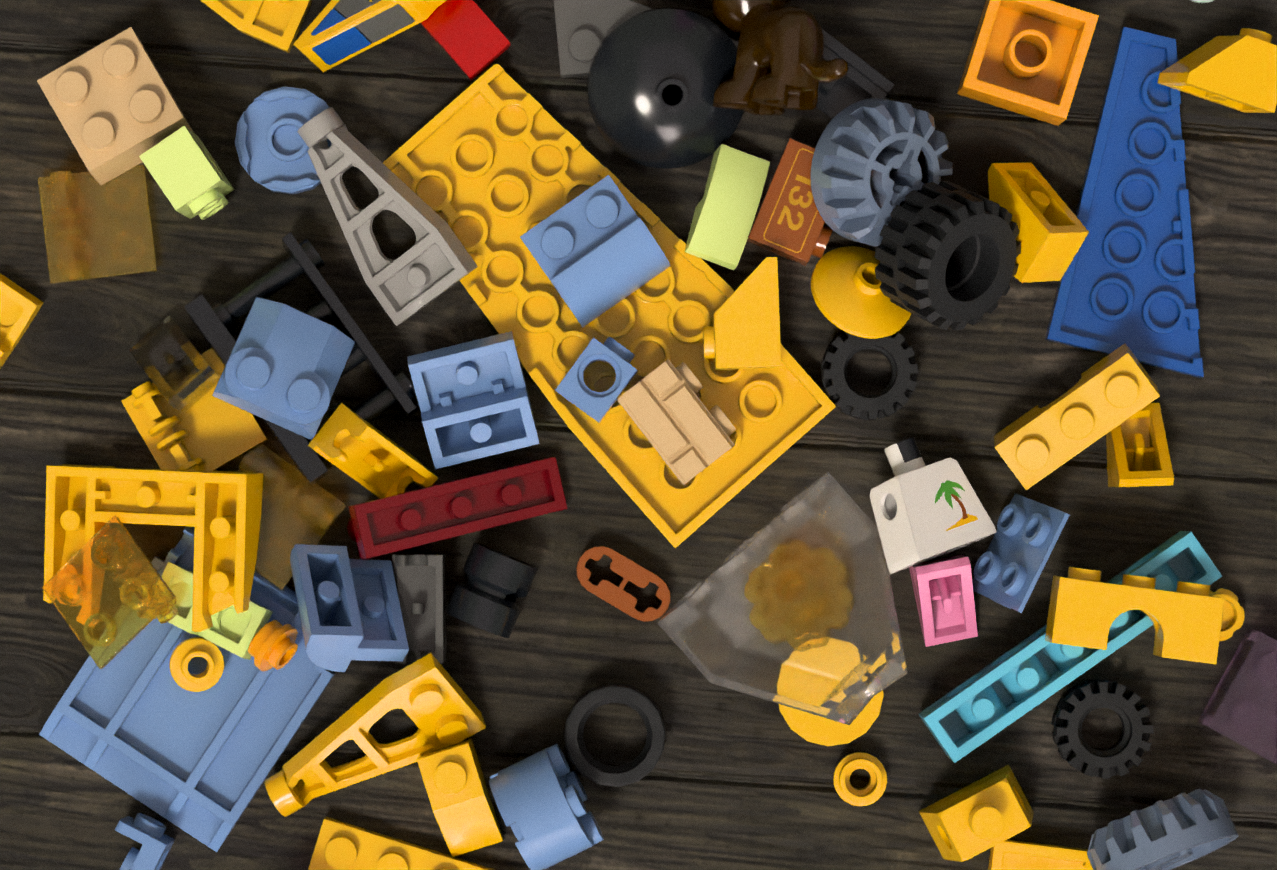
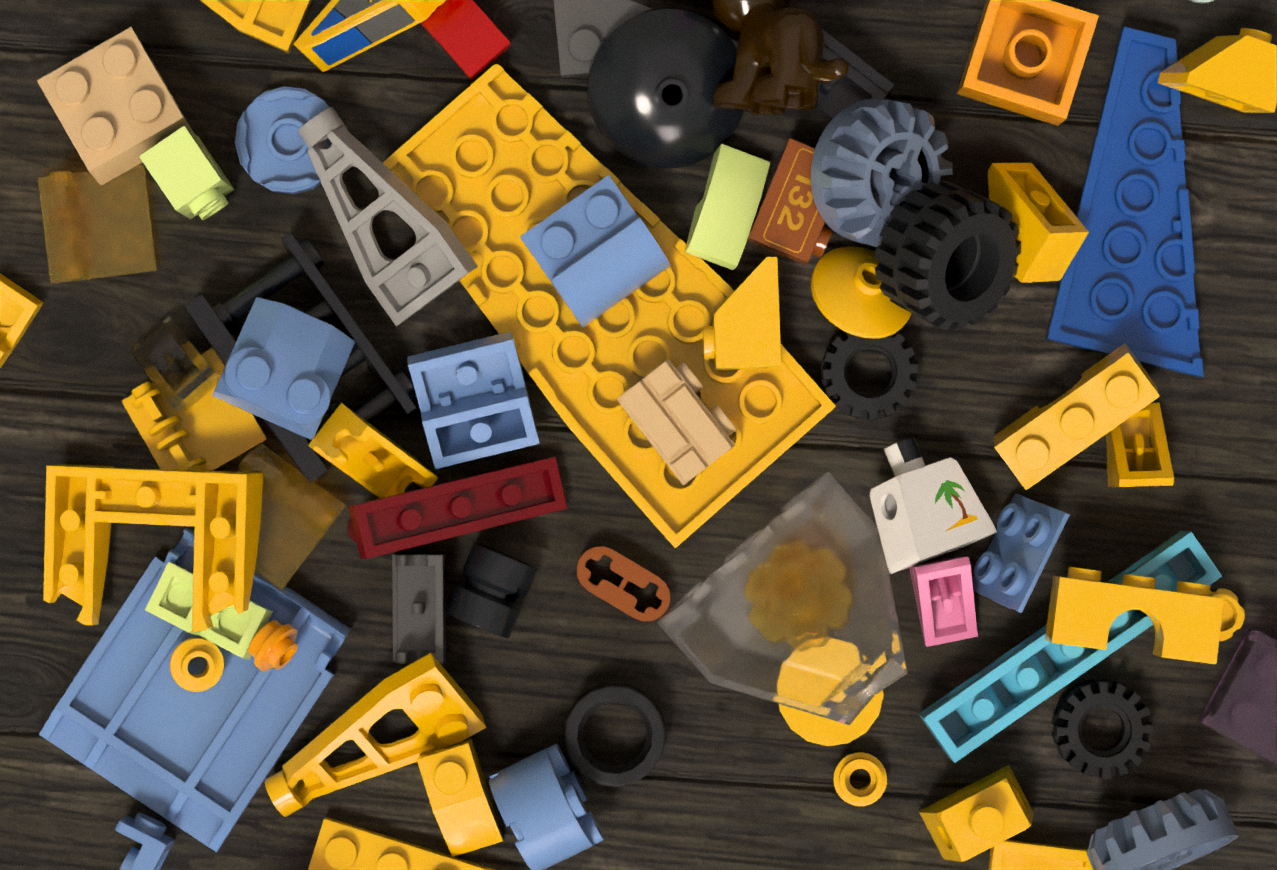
(110, 592): clear yellow hinge -> none
(347, 607): medium blue brick -> none
(591, 402): medium blue brick -> none

